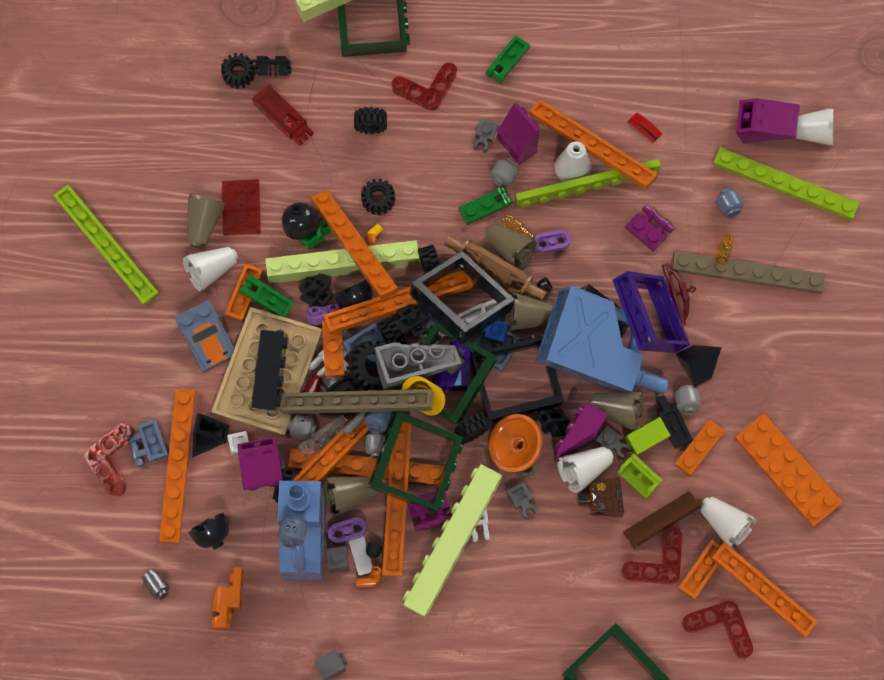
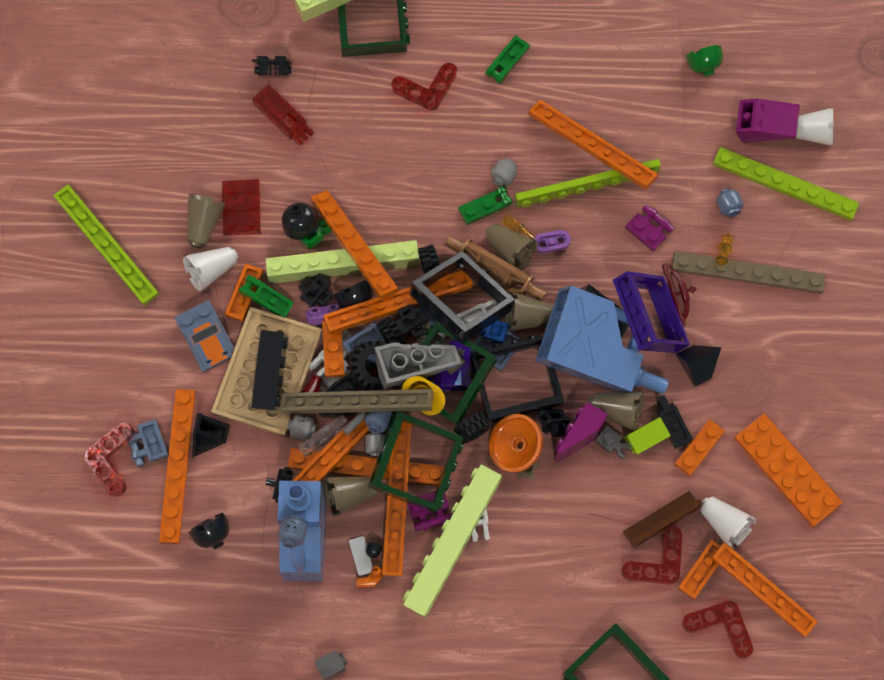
(155, 584): flat silver brick -> none
(227, 600): orange plate -> none
(235, 439): white tile -> none
(236, 61): black tyre -> none
(260, 463): magenta slope -> none
(337, 559): flat silver brick -> none
(346, 528): medium lavender plate -> none
(370, 120): black tyre -> none
(370, 237): arm -> none
(374, 187): black tyre -> none
(485, 132): flat silver plate -> none
(519, 134): magenta slope -> none
(521, 497): flat silver plate -> none
(545, 284): black hinge -> none
(573, 163): white cone -> none
(583, 467): white cone -> none
(604, 498): torso -> none
(639, 476): lime hinge -> none
(645, 127): red sticker -> none
(687, 400): light grey head -> none
(705, 60): none -> green cylinder

